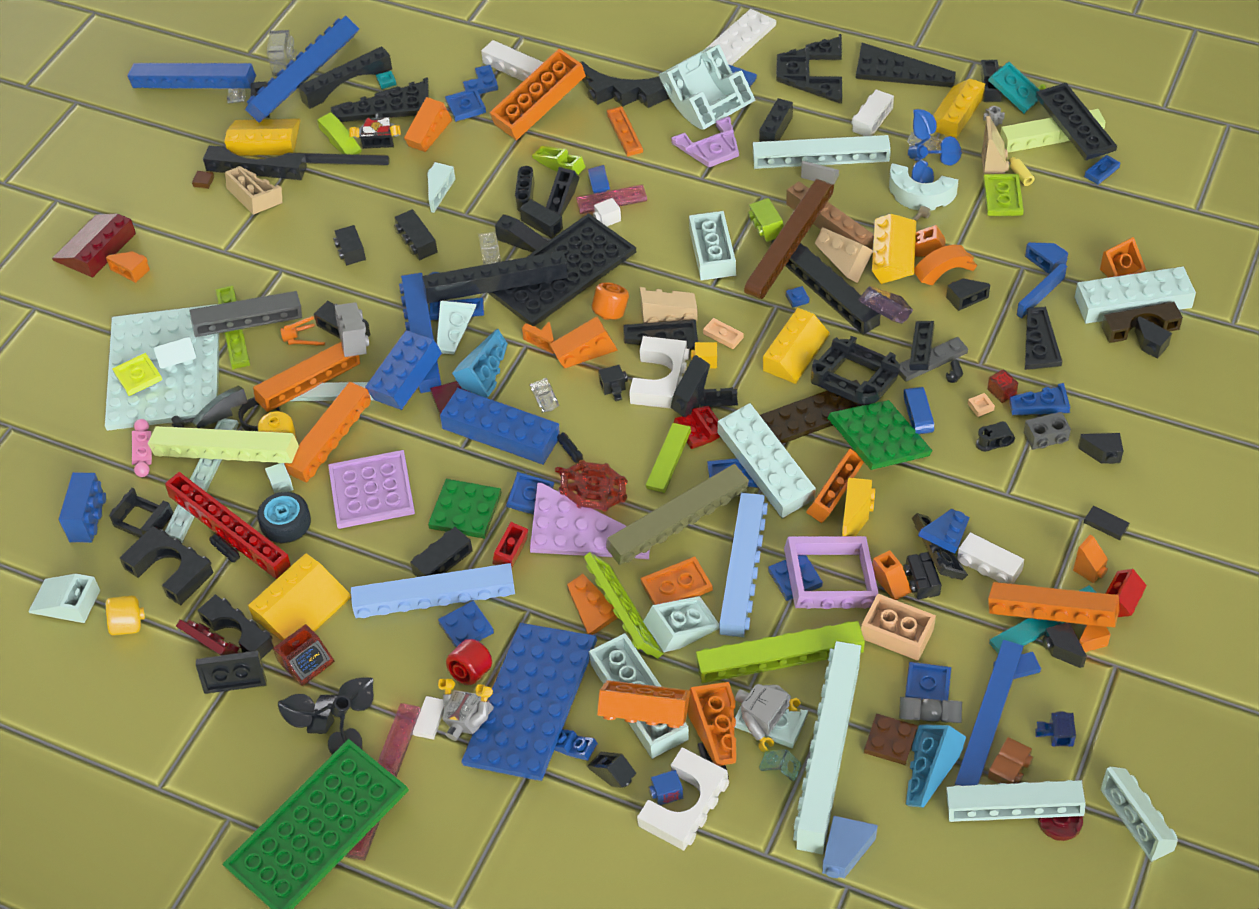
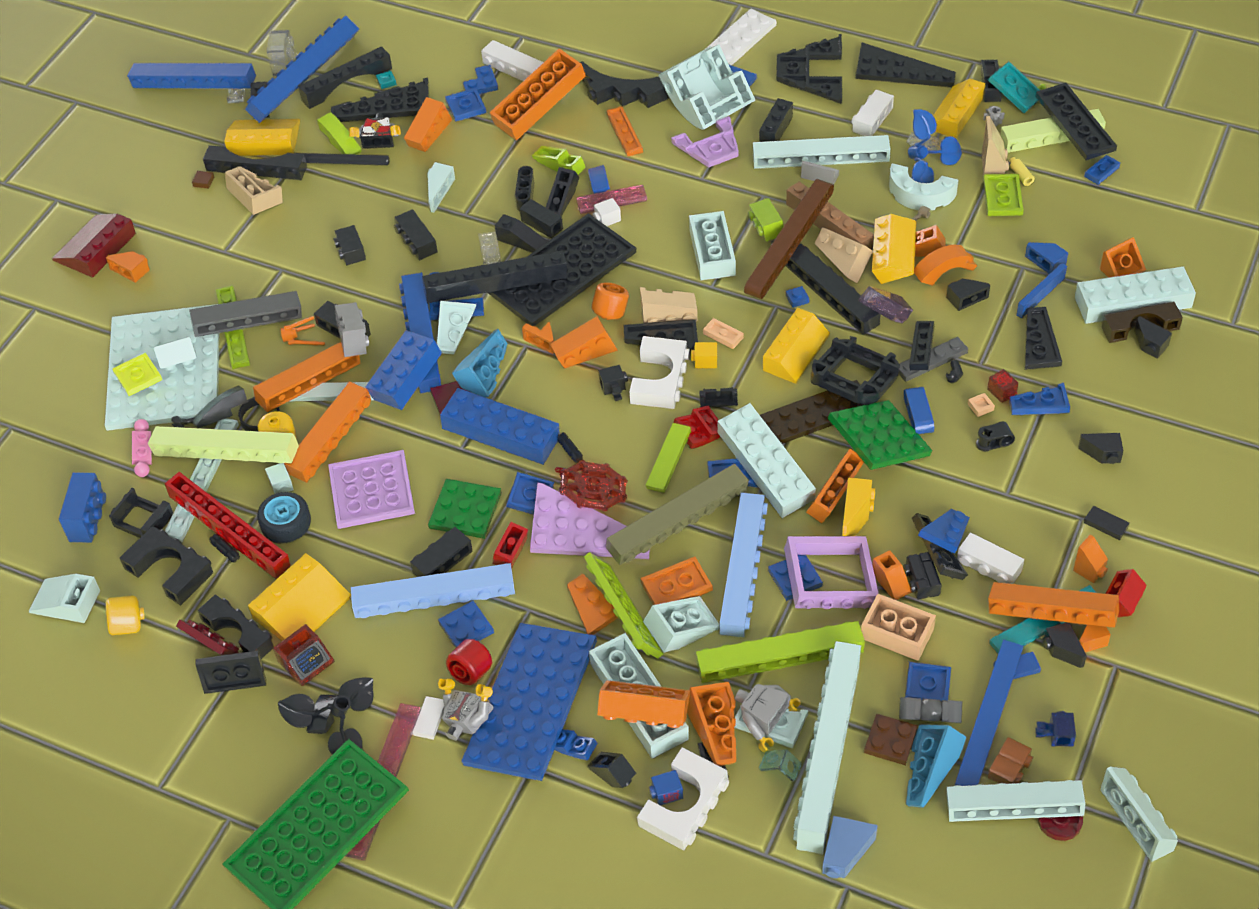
(544, 395): clear slope -> none
(691, 387): black slope -> none
(1047, 430): dark grey brick -> none

